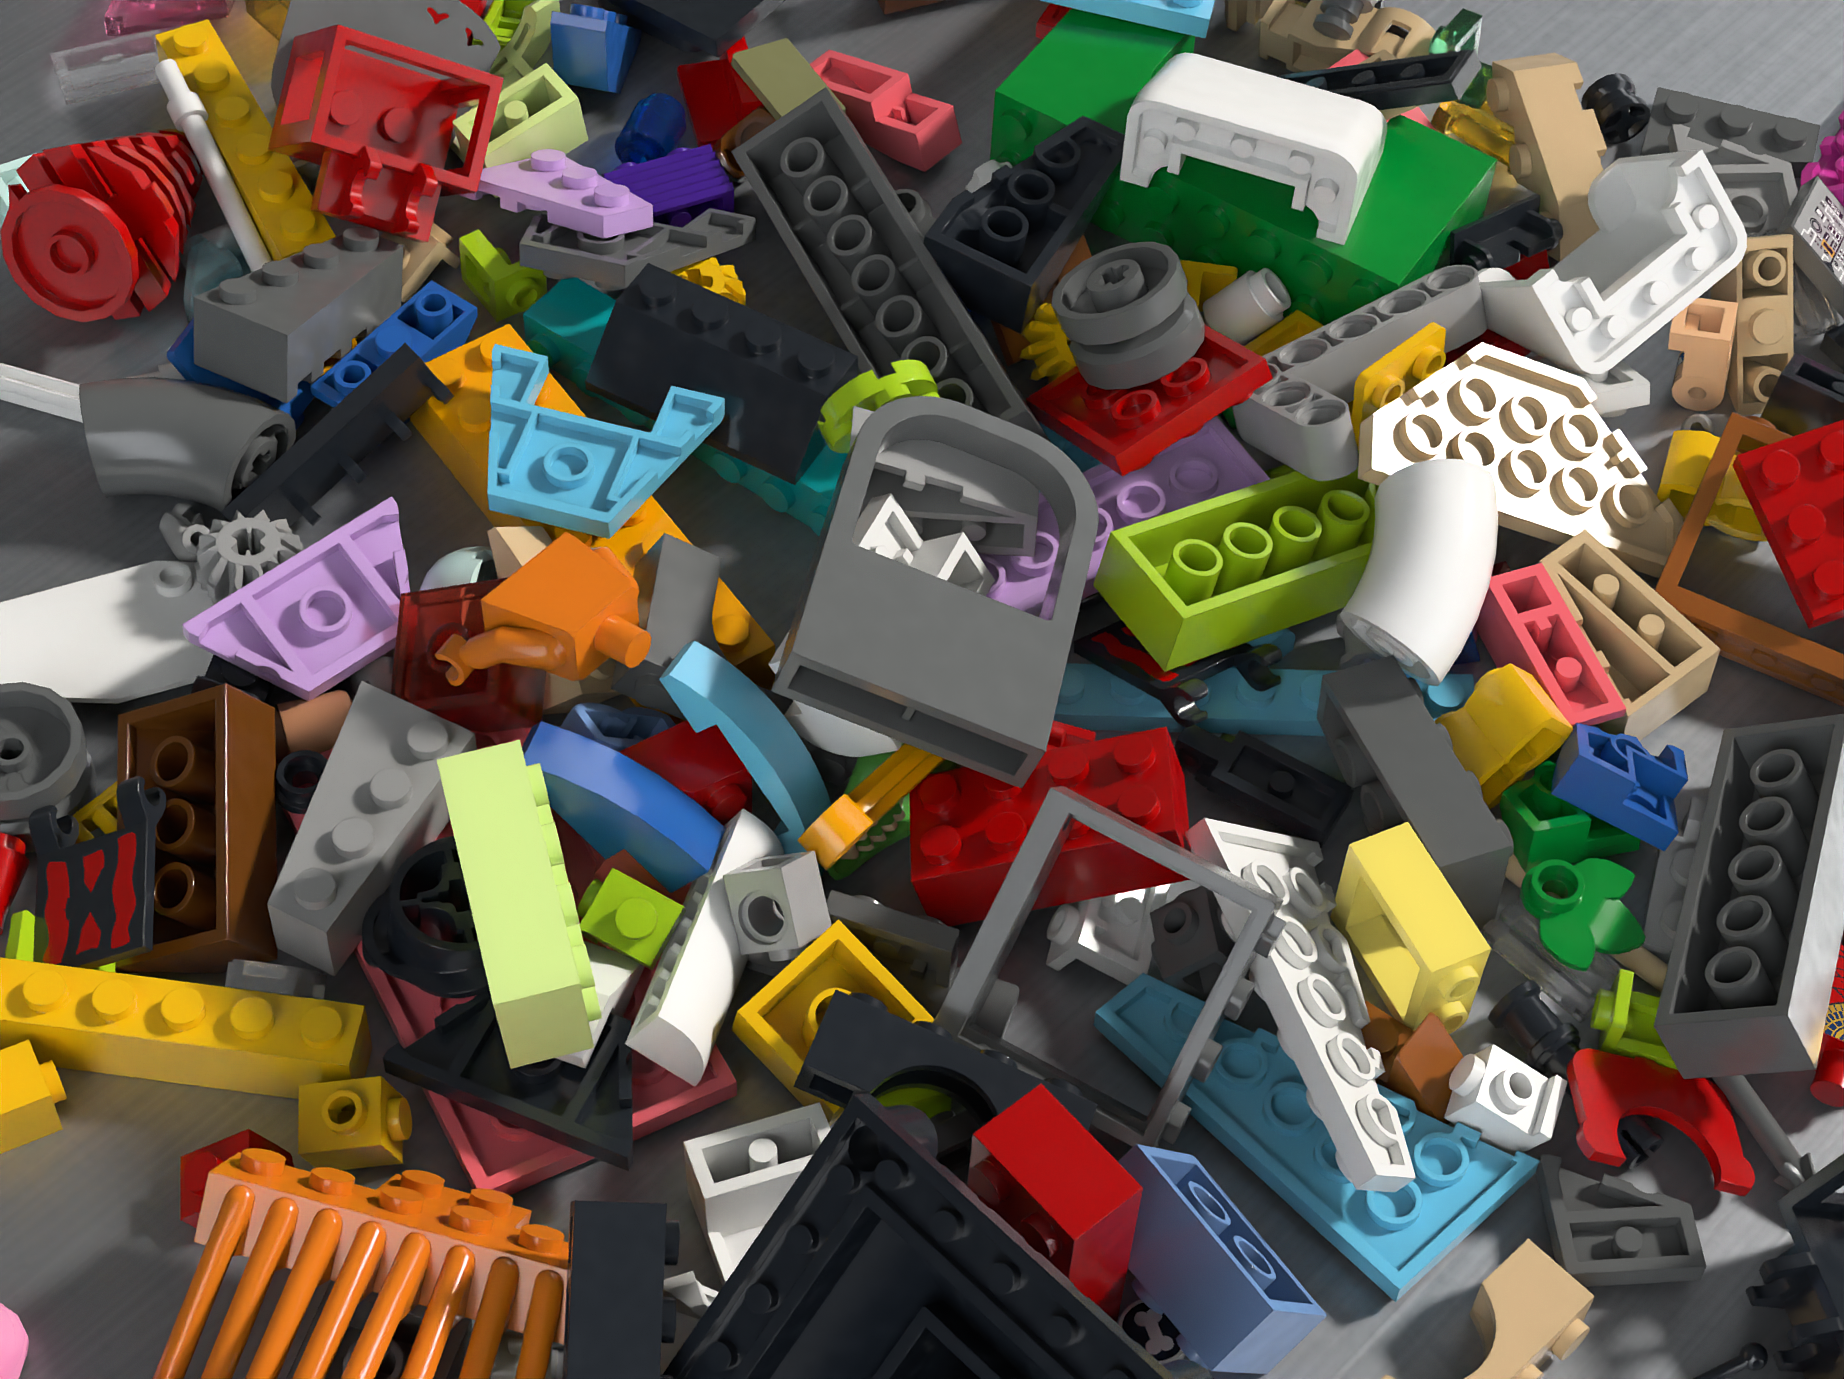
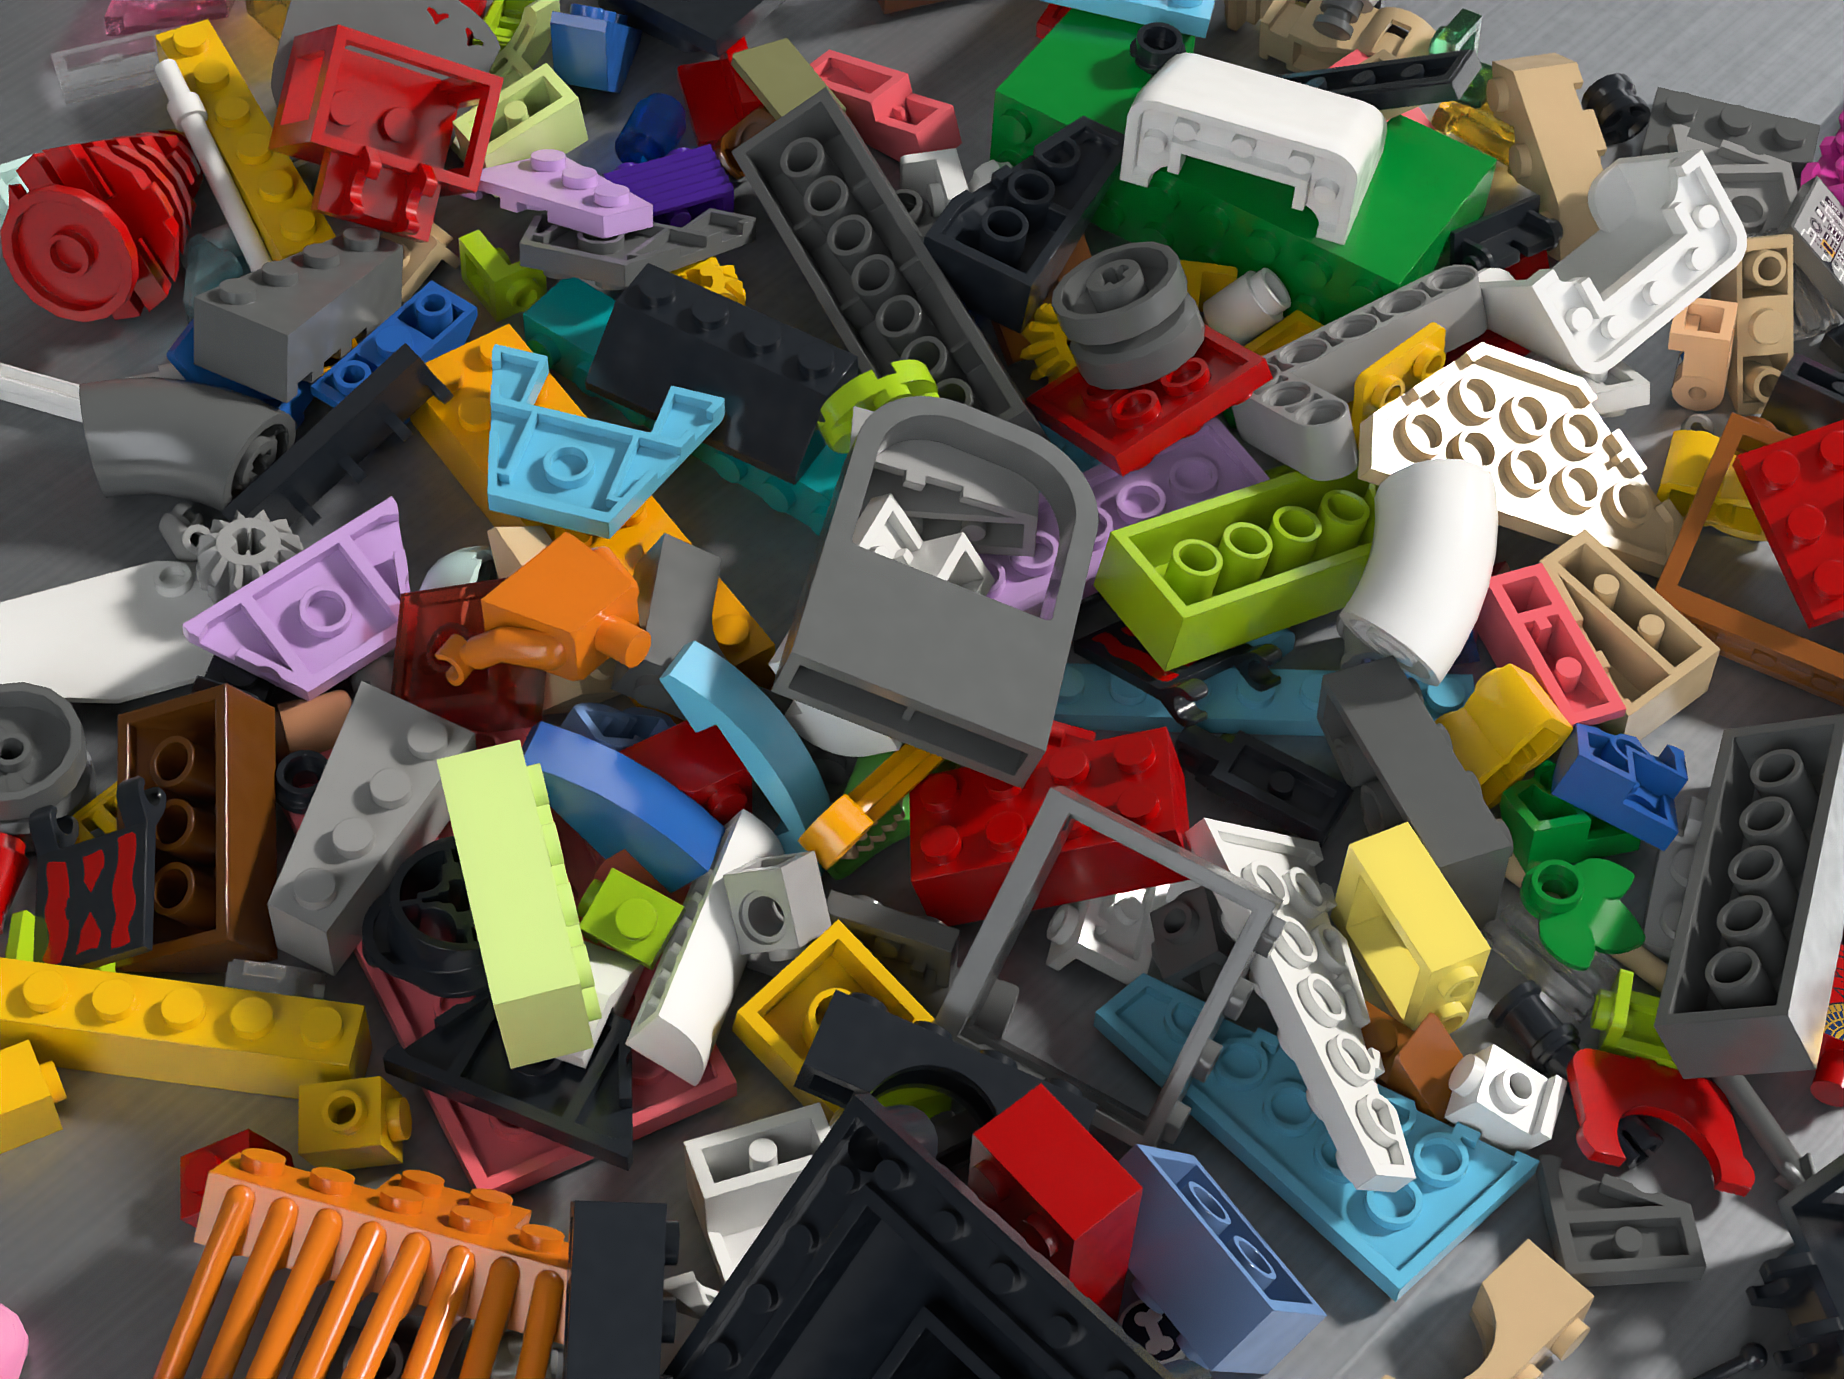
(934, 176): none -> white bracket
(1155, 46): none -> black plate

